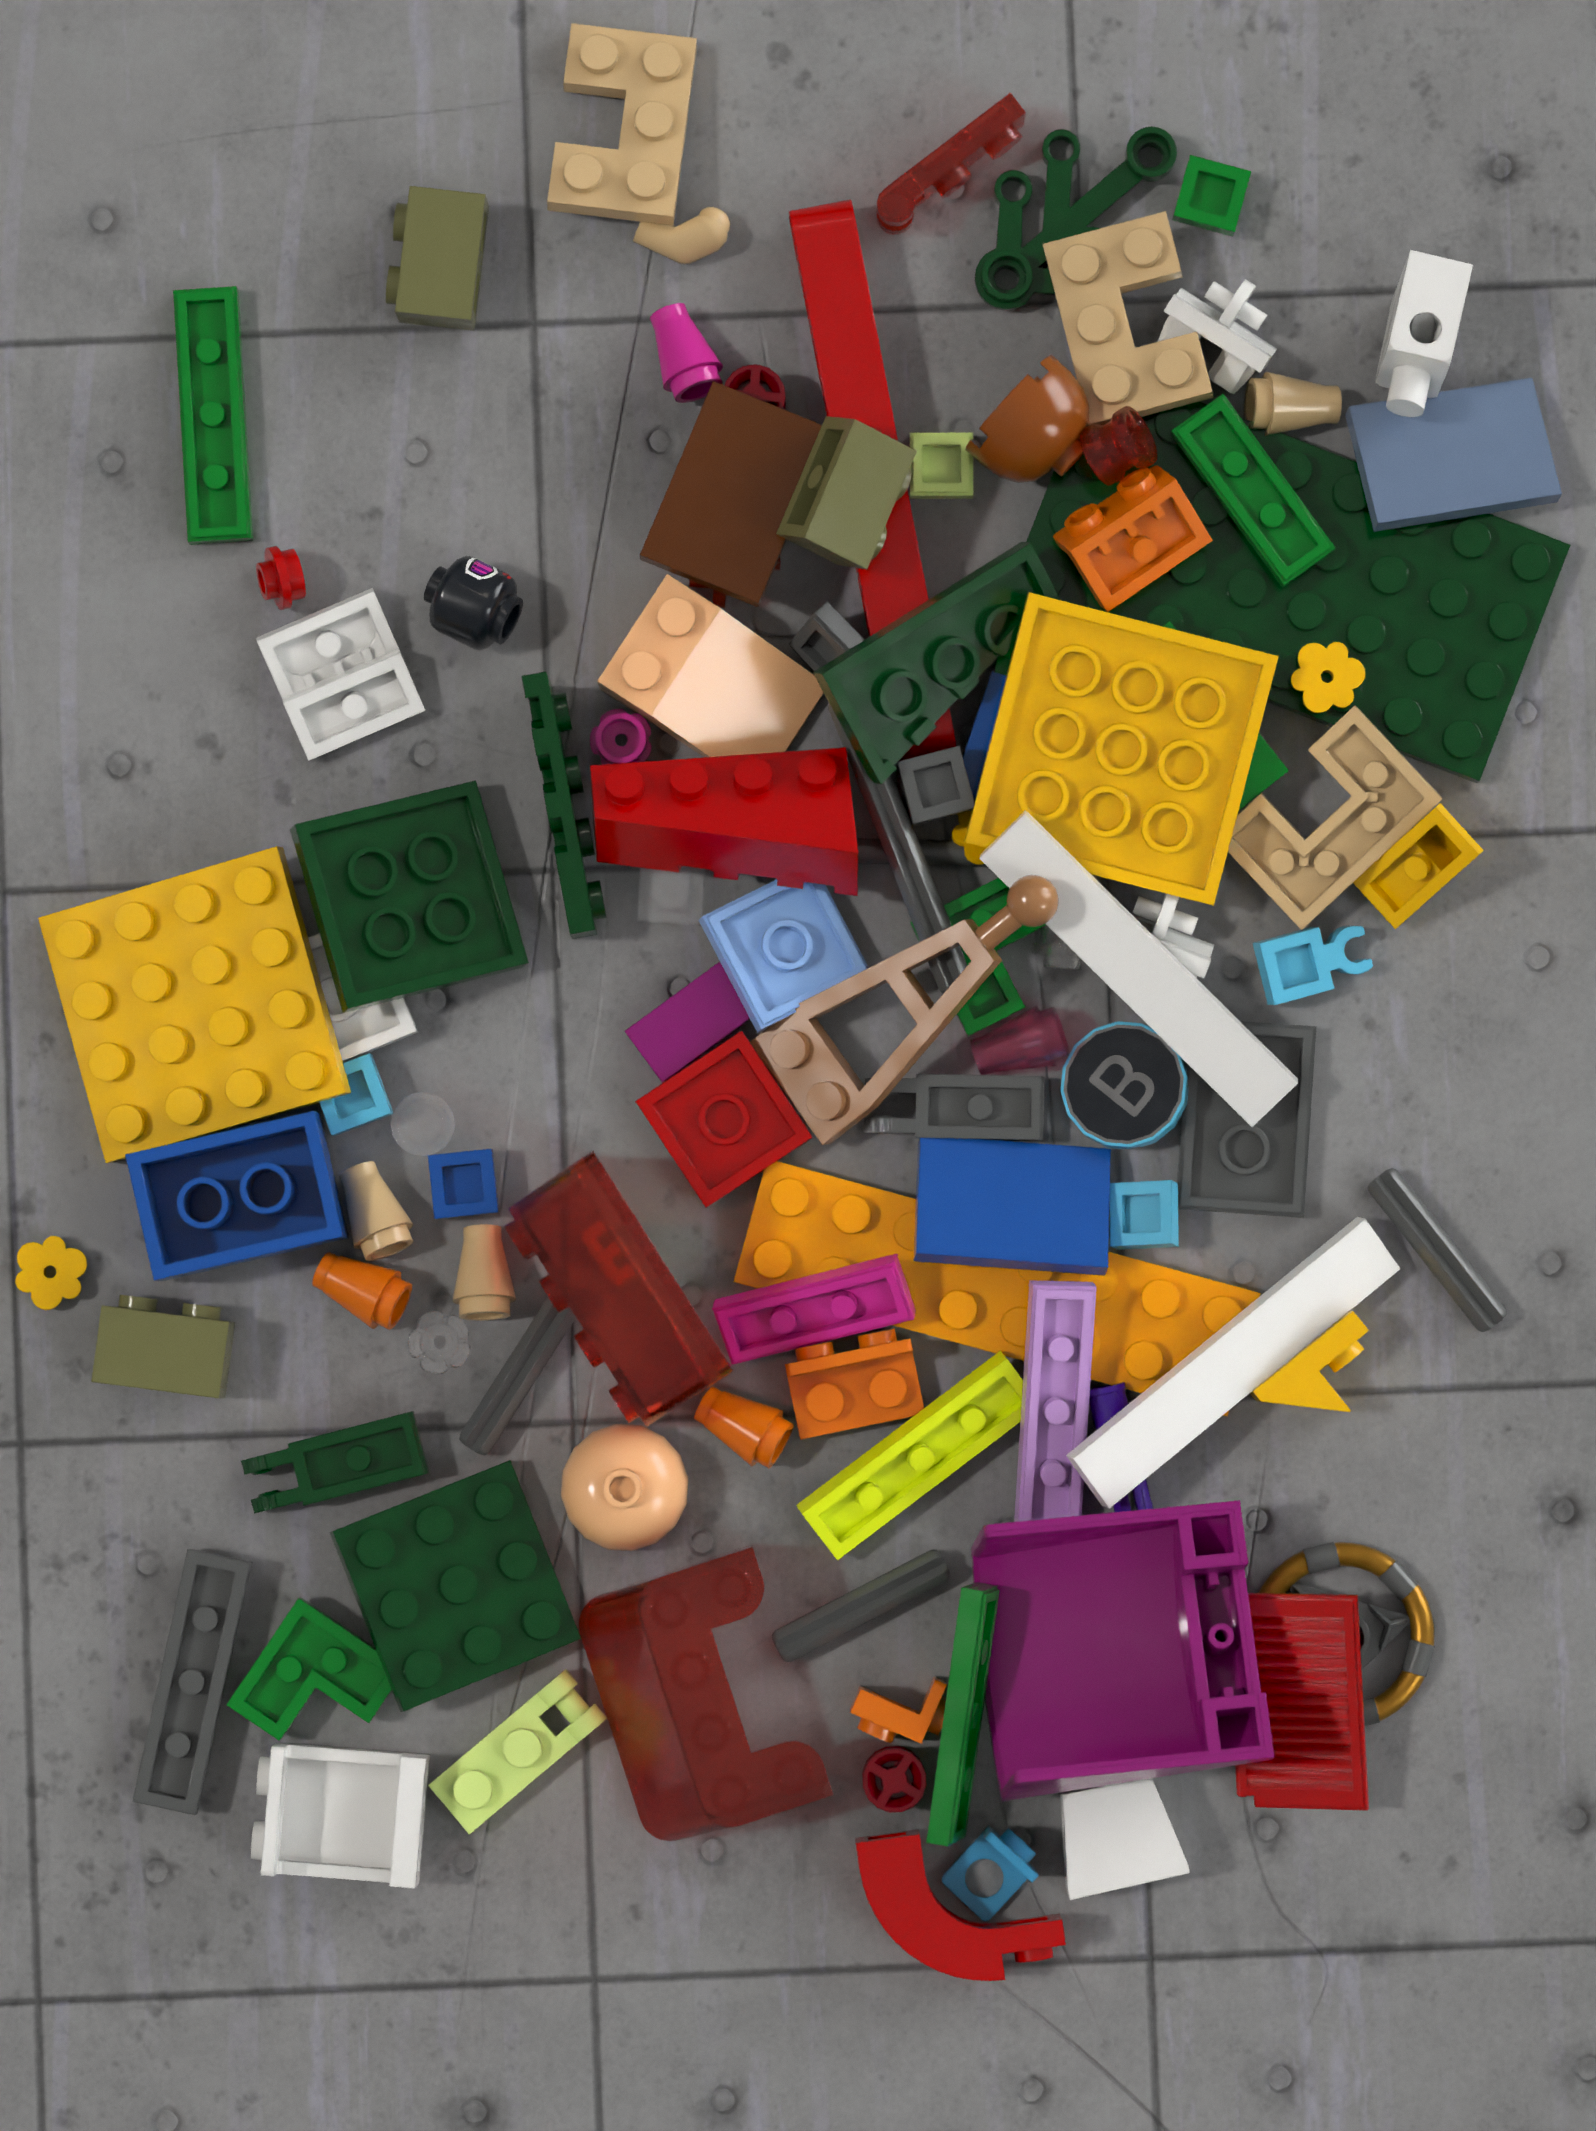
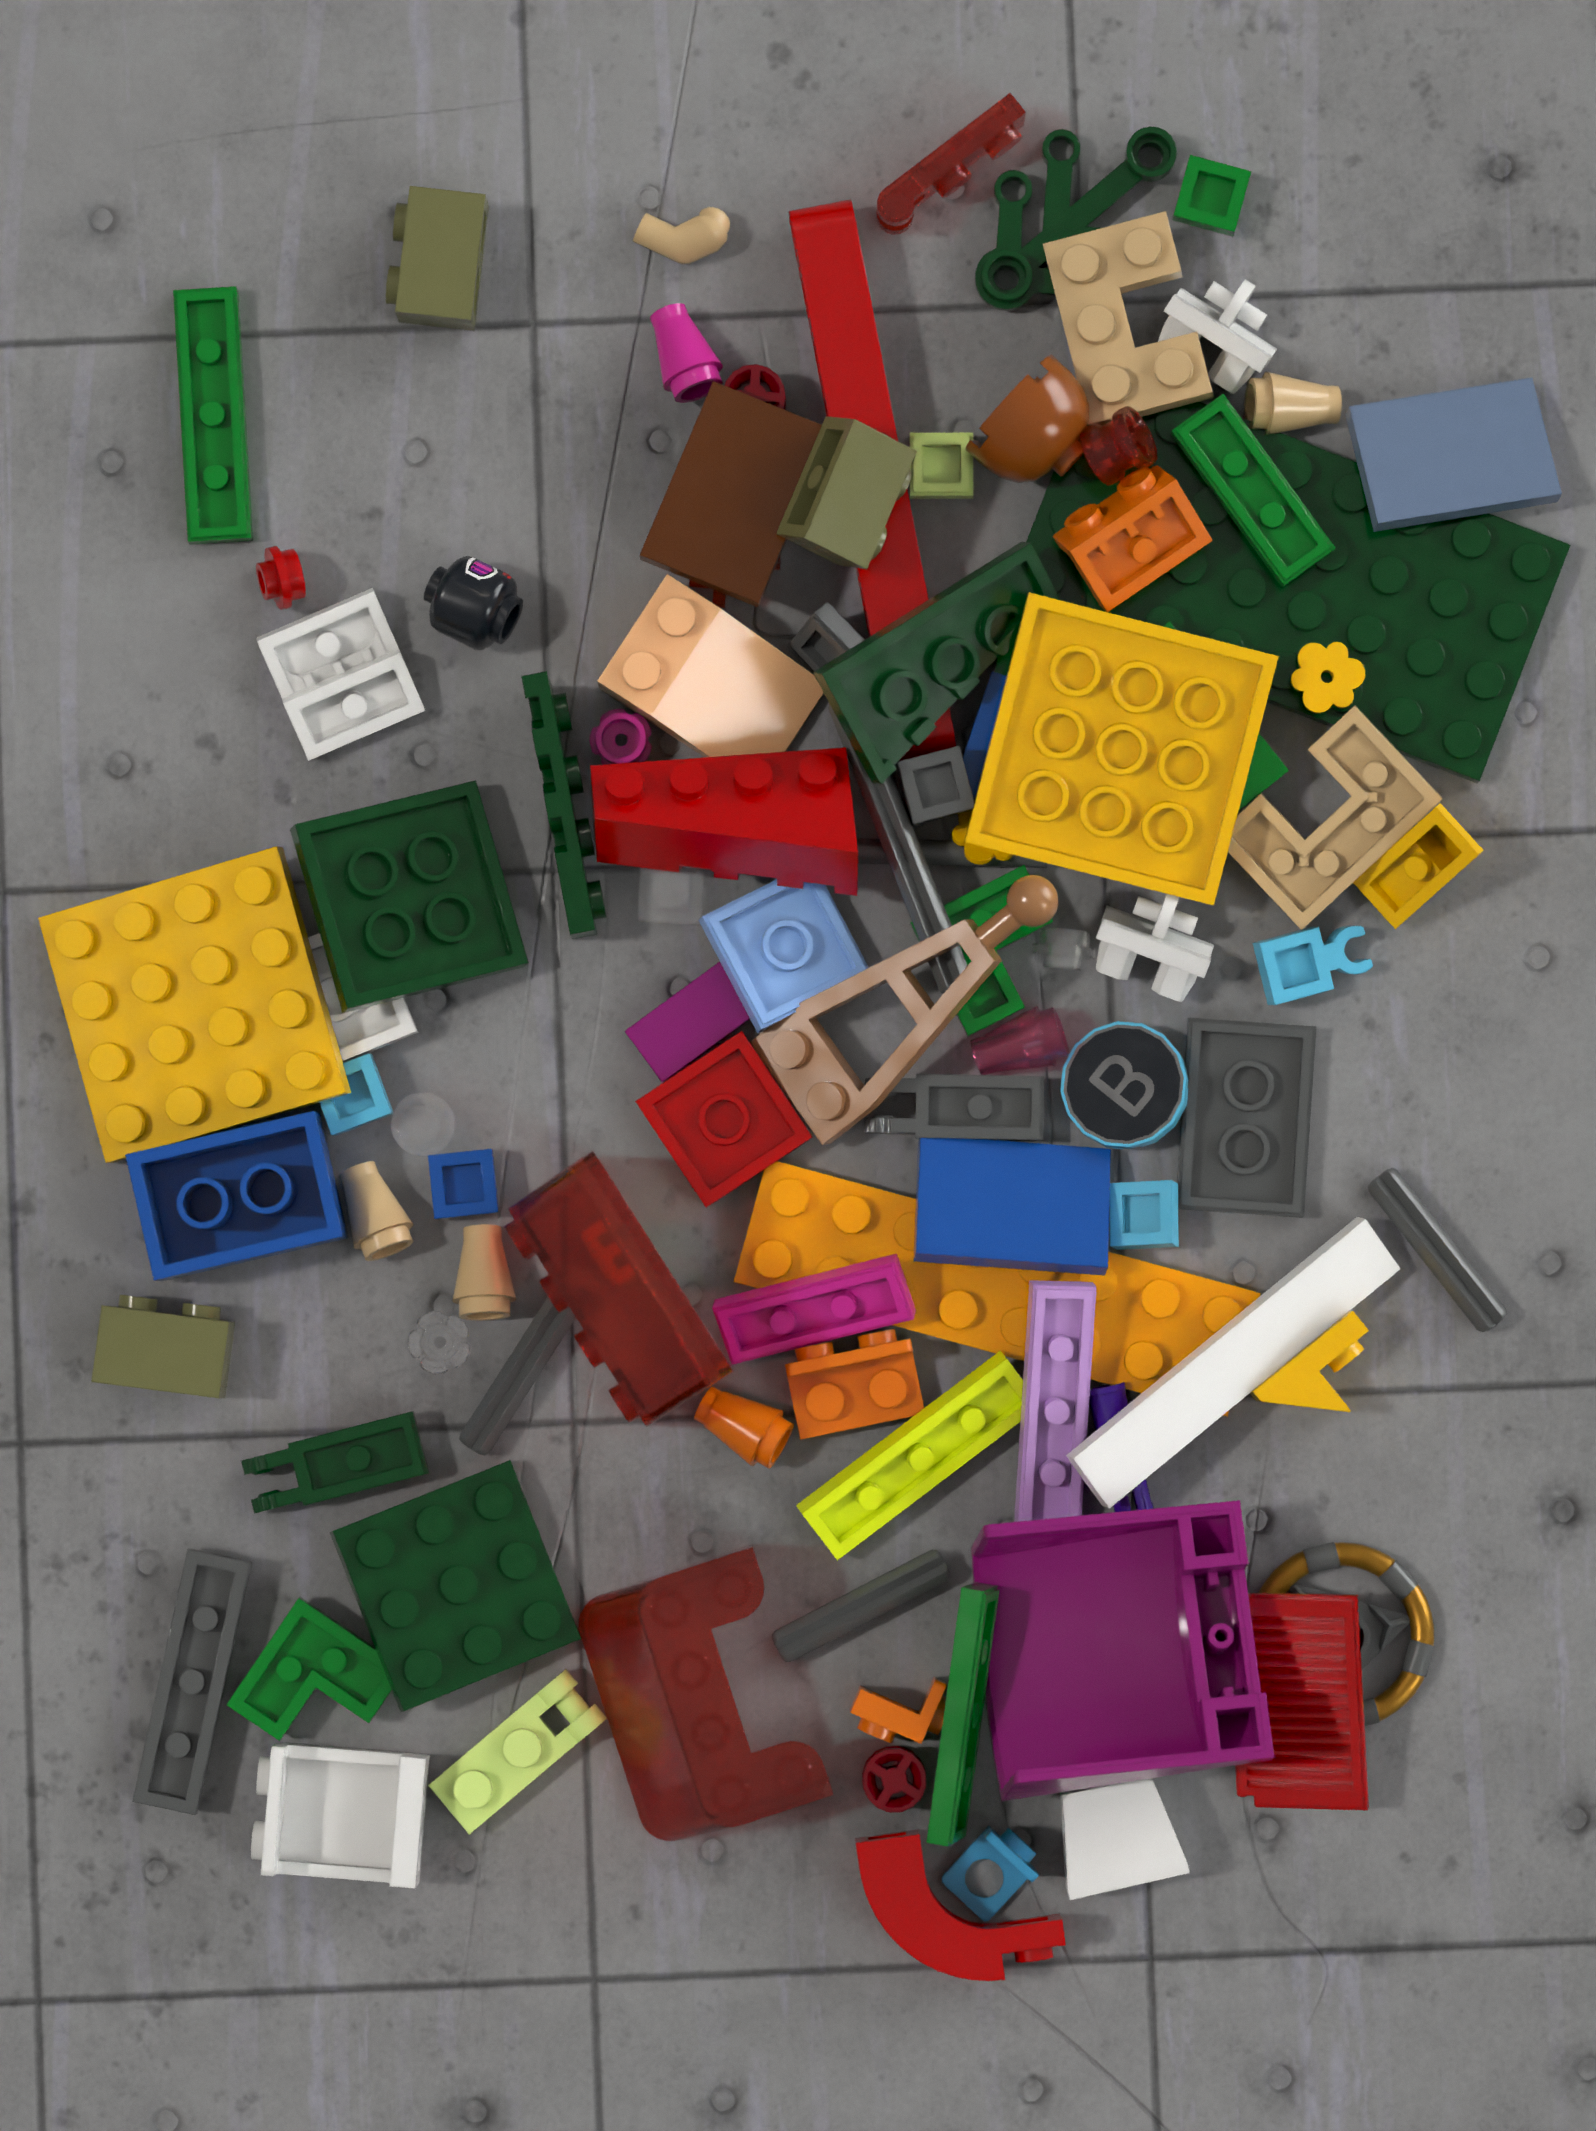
(34, 1261): yellow plant -> none
(364, 1289): orange cone -> none
(624, 1487): light nougat cylinder -> none
(644, 172): tan plate -> none
(1144, 972): white tile -> none
(1421, 331): white torso -> none

